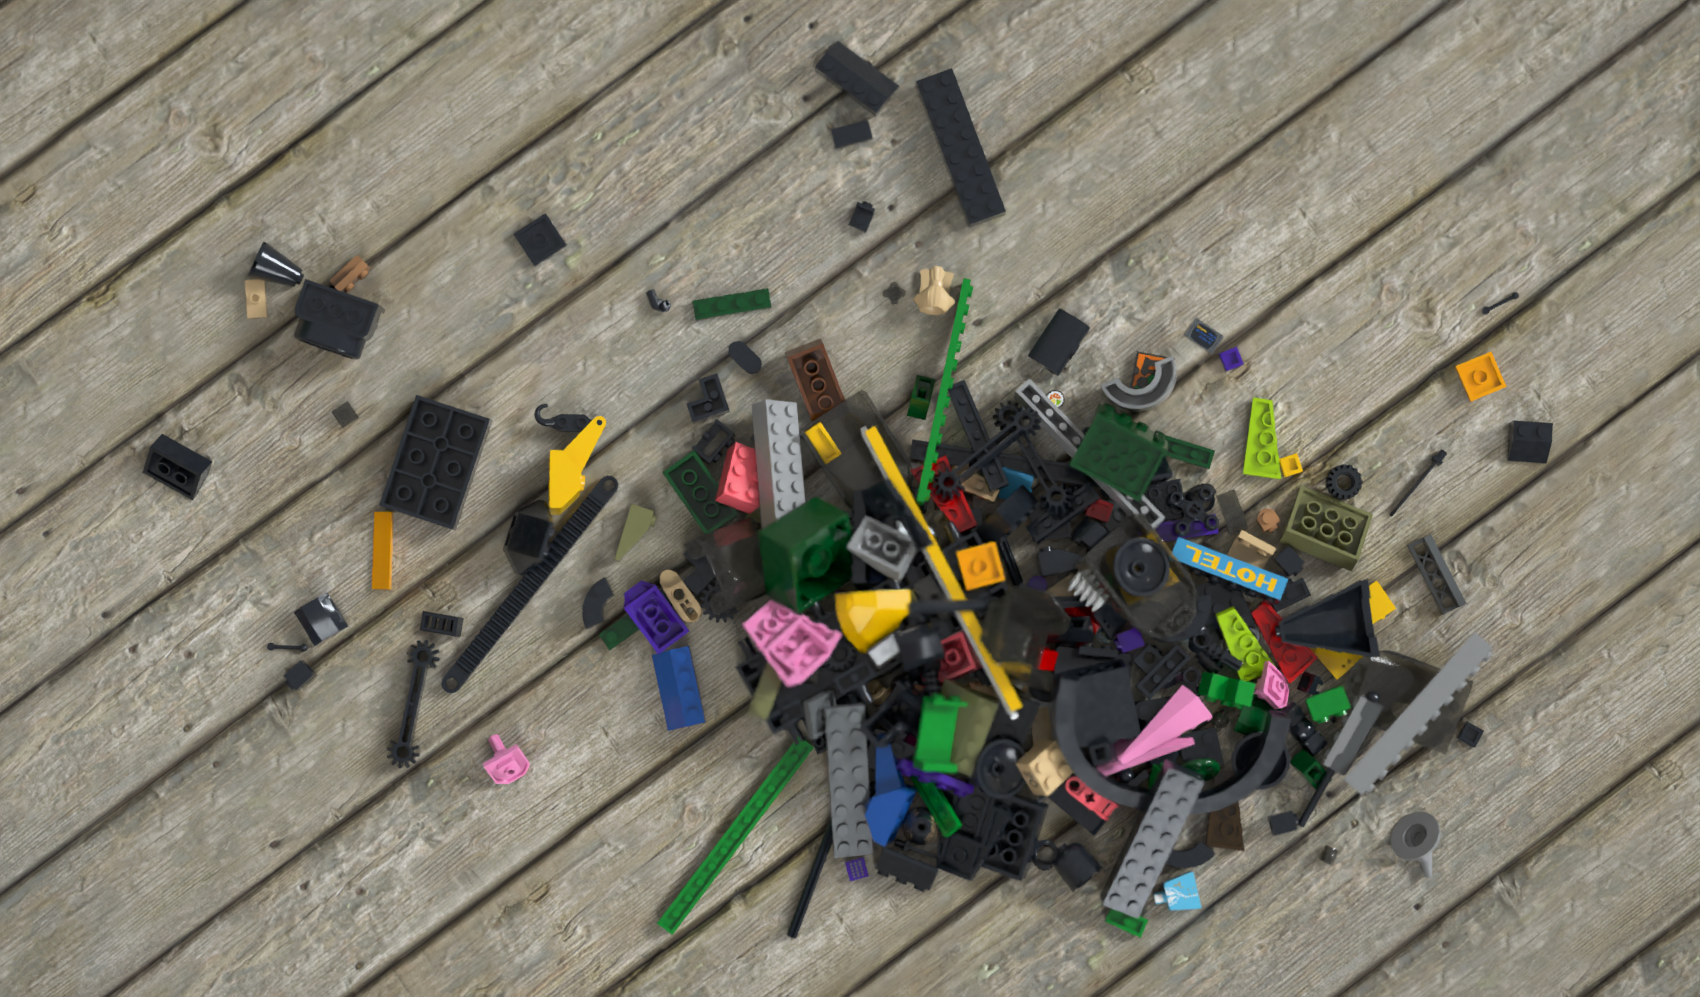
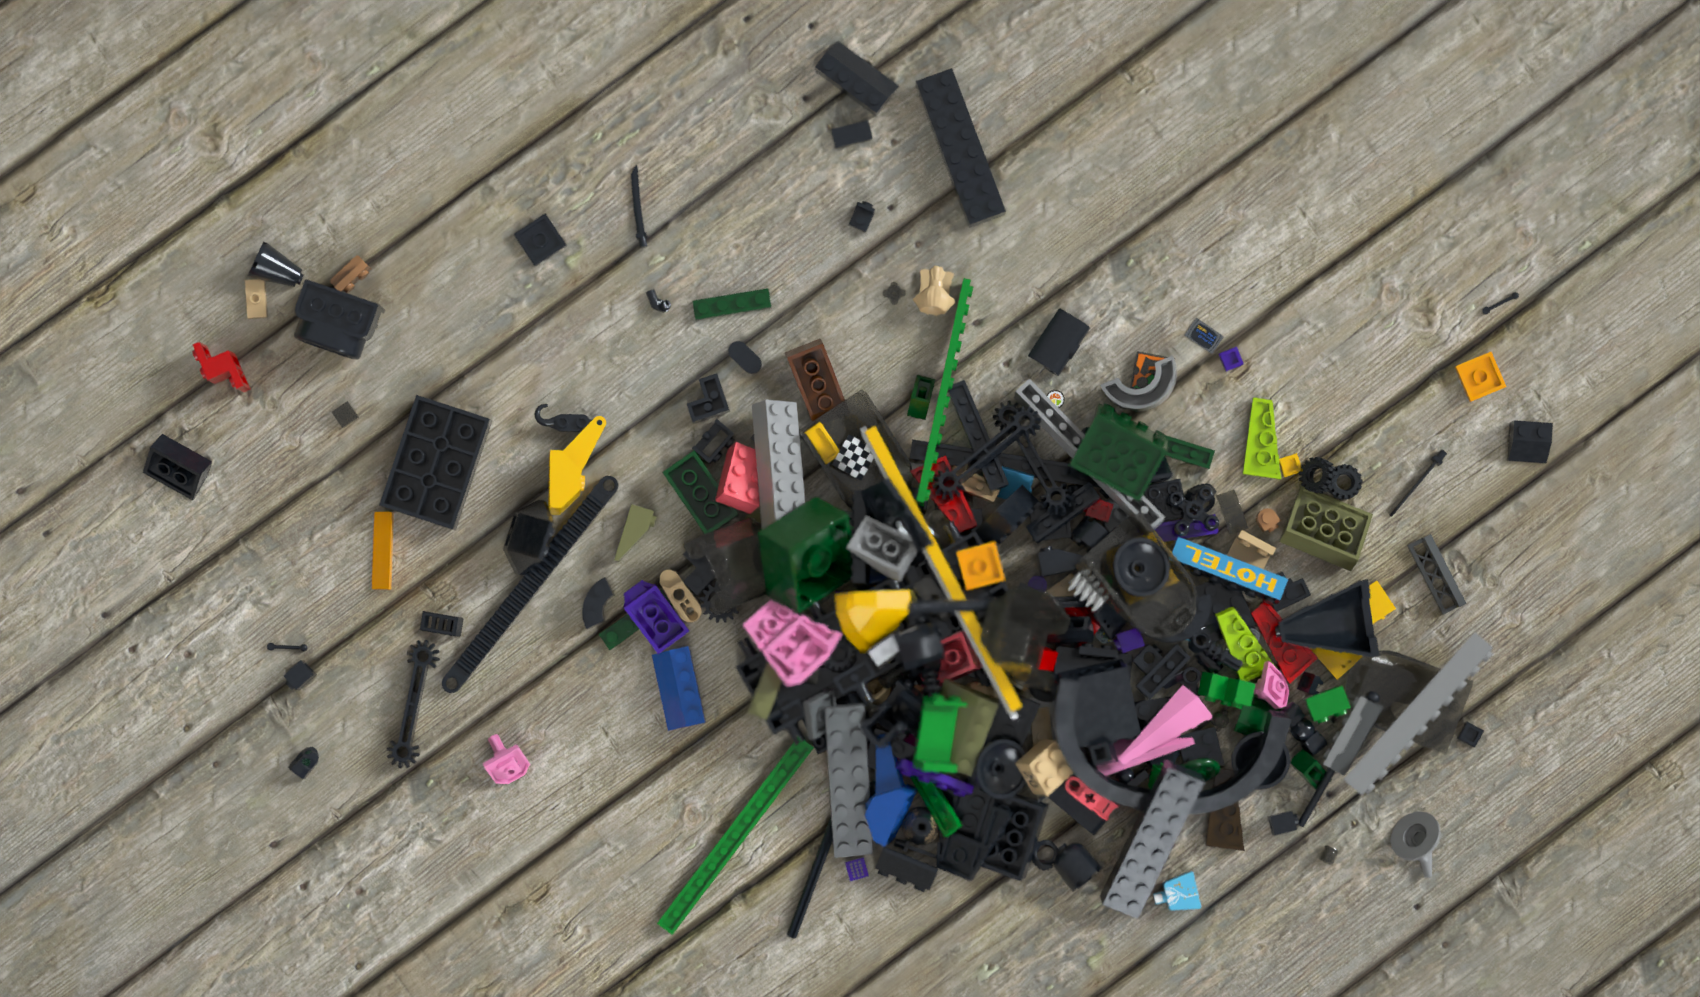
(220, 367): none -> red bracket
(304, 762): none -> black rock
(321, 618): black slope -> none
(641, 234): none -> black sword
(854, 457): none -> sticker
(1010, 561): black axle -> none
(1126, 922): green plate -> none
(1190, 858): black arch -> none
(1289, 561): black brick -> none
(1308, 473): none -> black tyre

